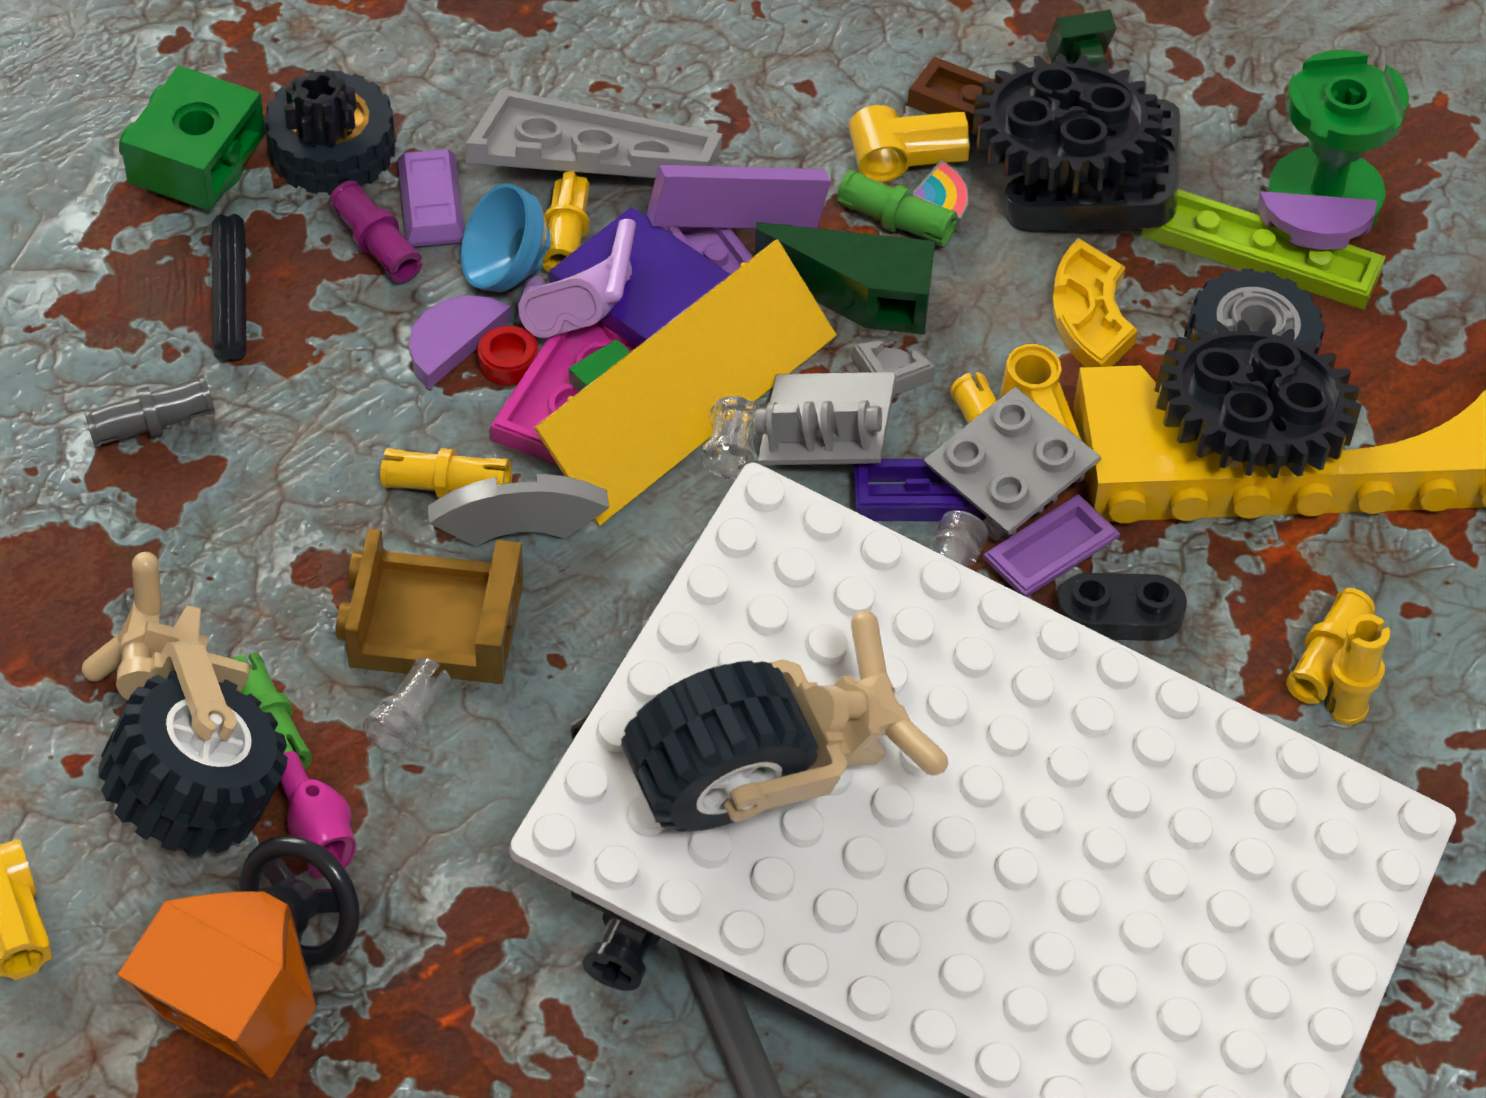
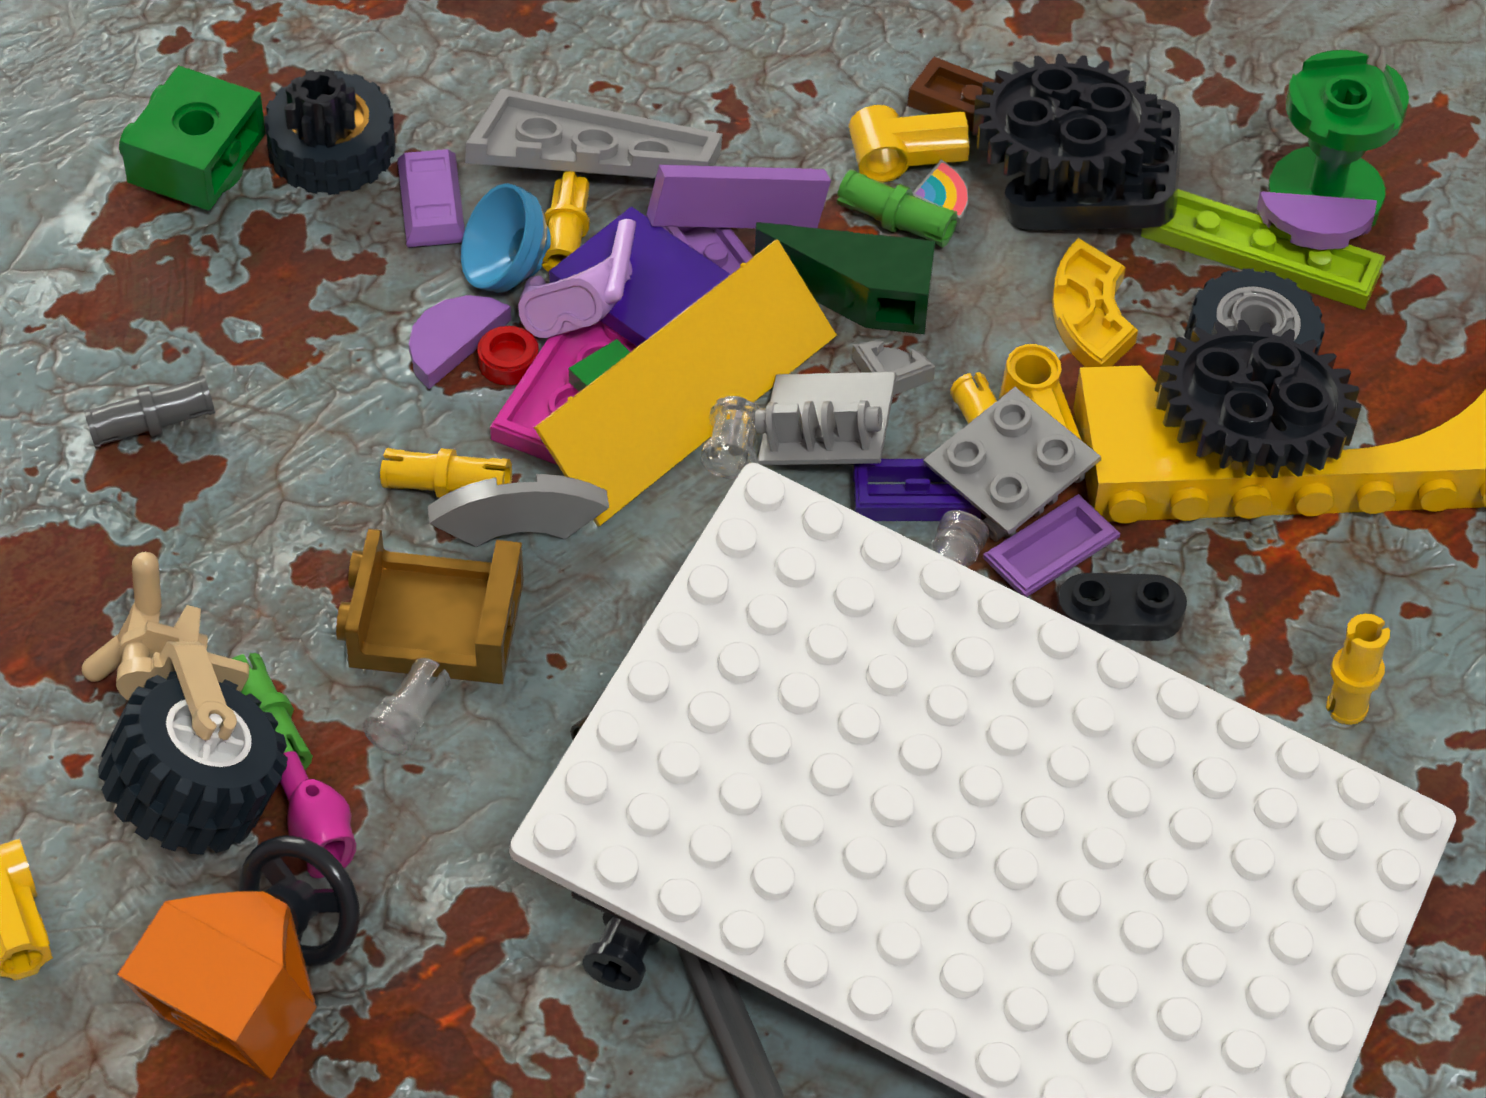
(229, 287): black axle -> none
(376, 231): magenta pin -> none
(766, 736): piece -> none
(1082, 35): dark green tile -> none
(1312, 674): yellow pin -> none

